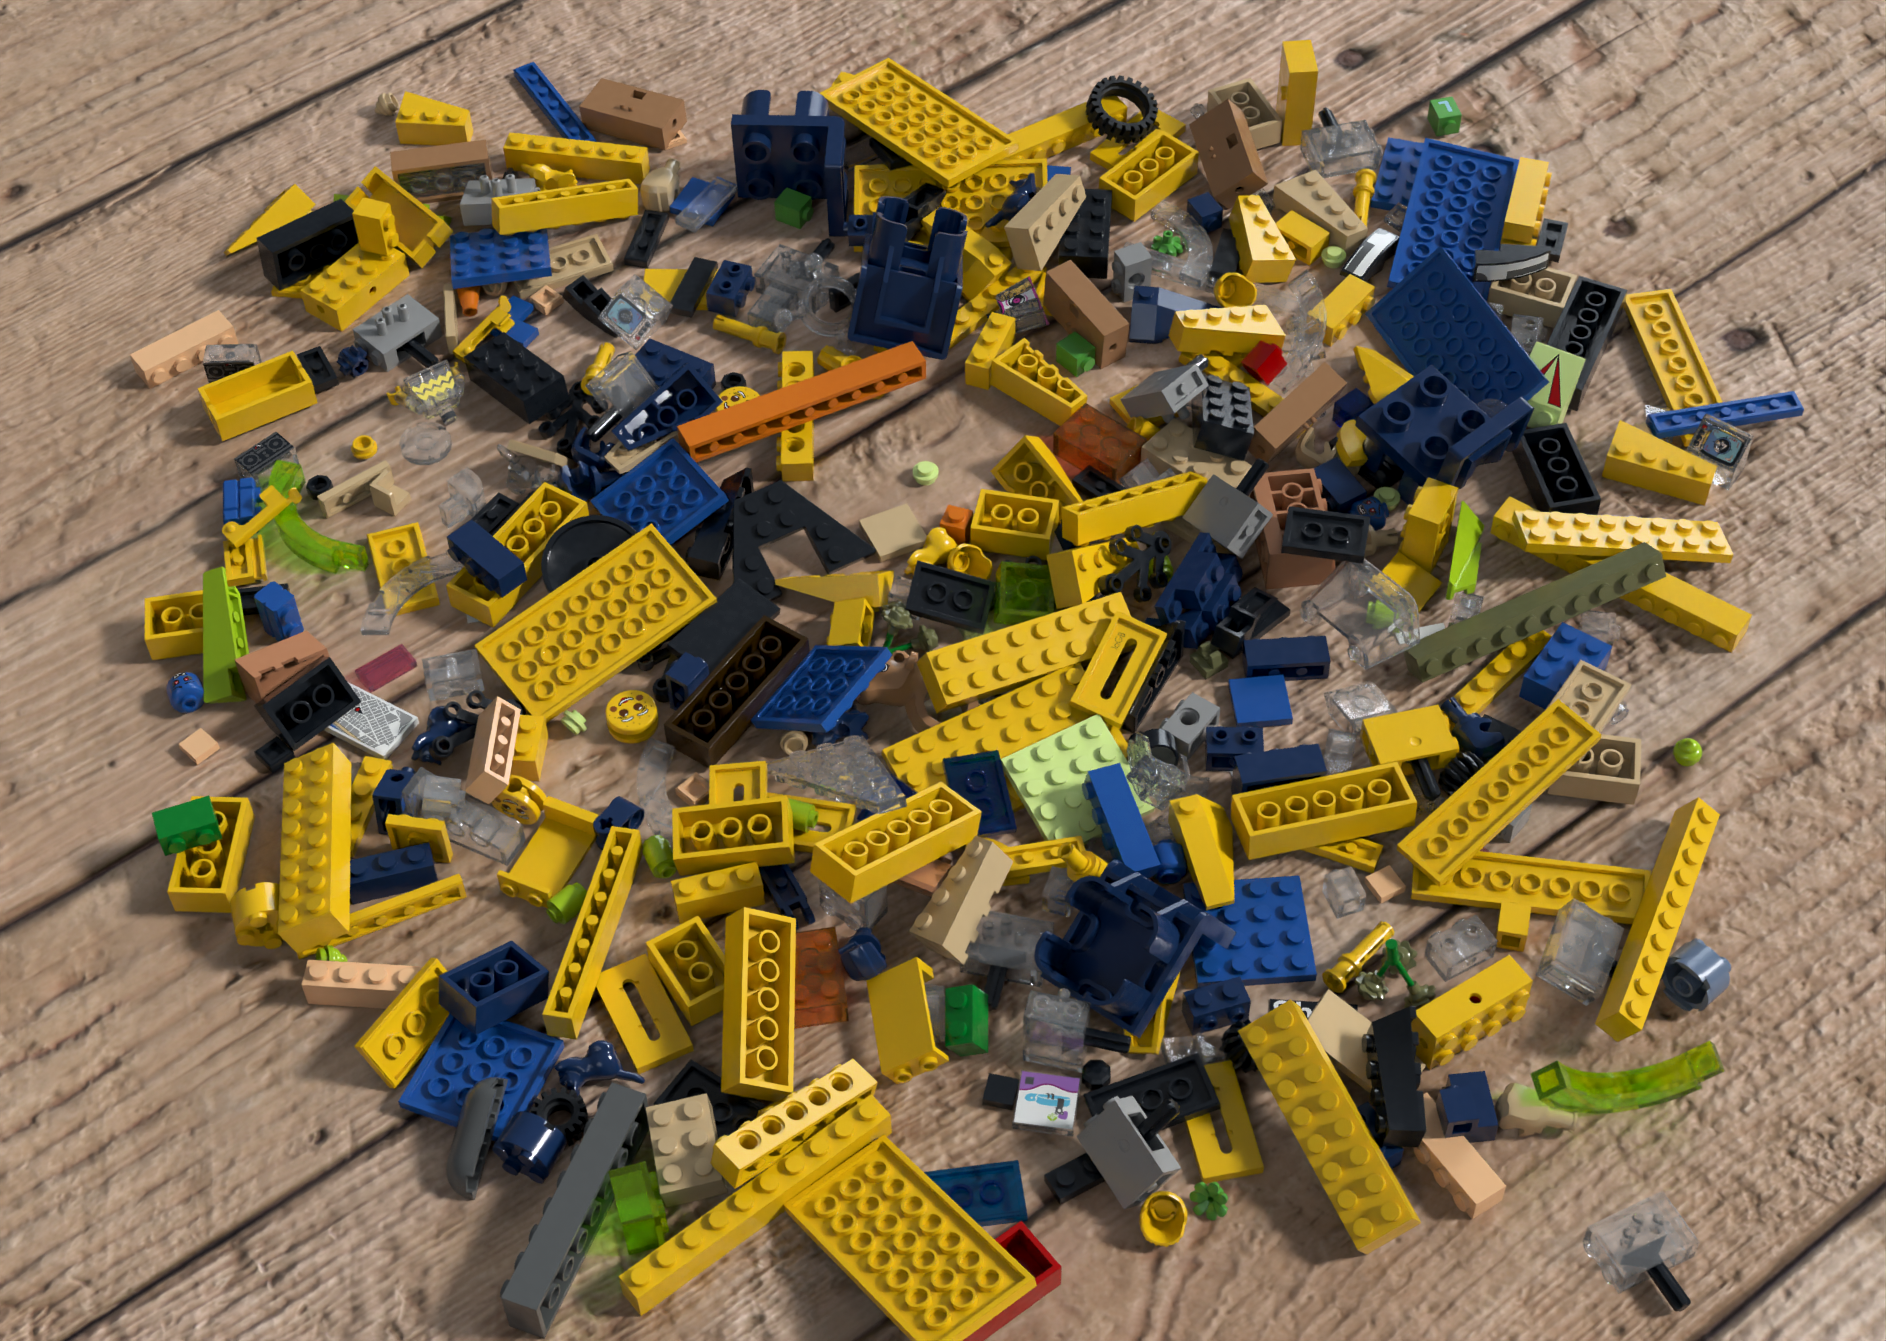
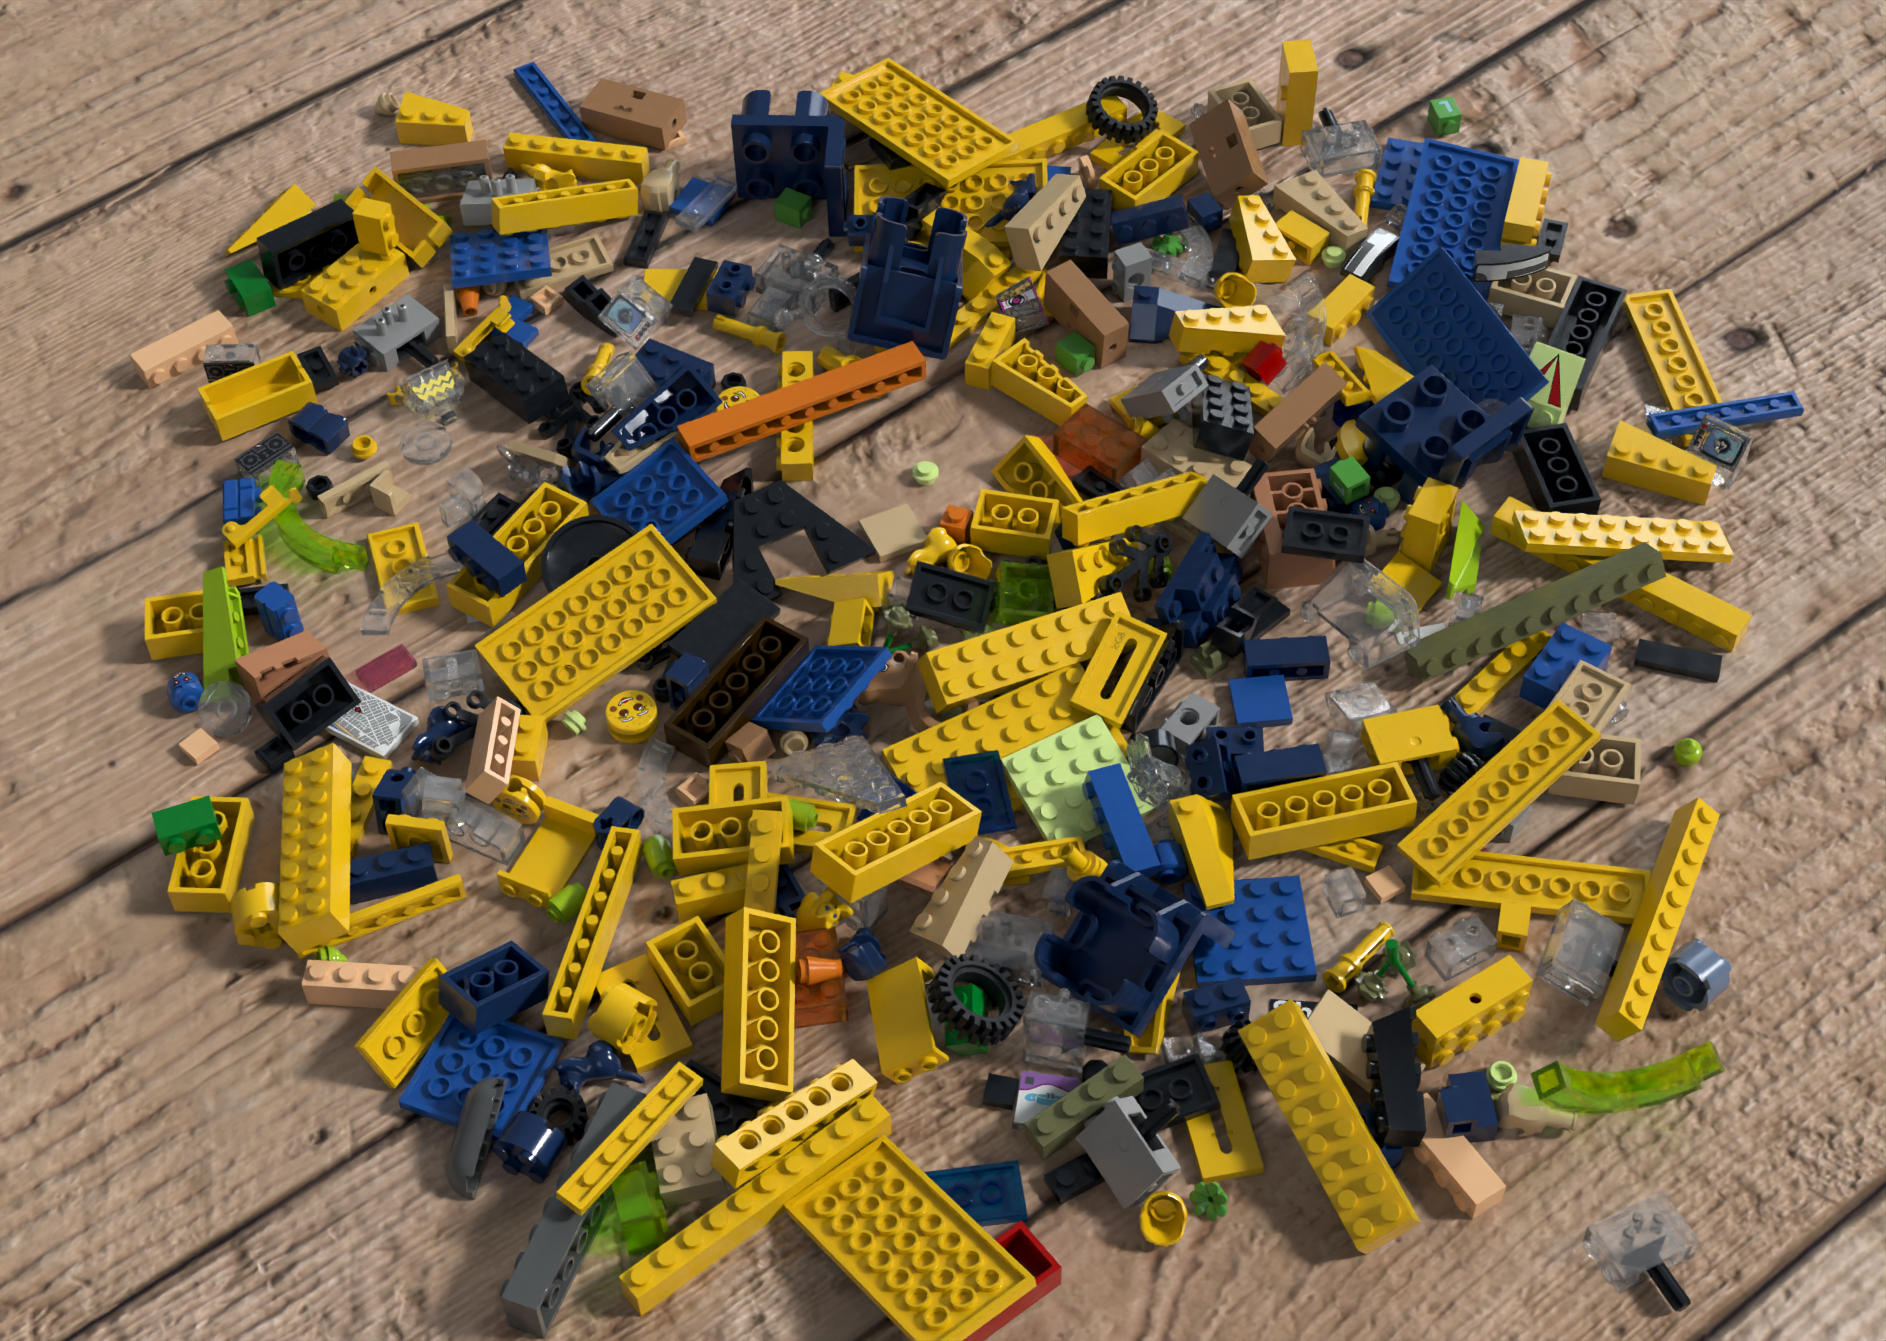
(224, 708): none -> clear tile
(249, 288): none -> green brick
(319, 428): none -> dark blue brick
(623, 1017): none -> yellow brick
(629, 1139): none -> yellow plate
(749, 744): none -> medium nougat brick
(764, 860): none -> yellow plate
(816, 970): none -> orange cone
(821, 911): none -> yellow animal
(963, 1019): none -> black tyre
(1066, 1117): none -> olive brick
(1086, 172): none -> light nougat tile
(1149, 220): none -> dark blue brick
(1211, 770): none -> dark blue brick
(1349, 480): none -> bright green brick
(1354, 391): none -> yellow tile
(1500, 1075): none -> yellowish green plate
(1678, 660): none -> black tile

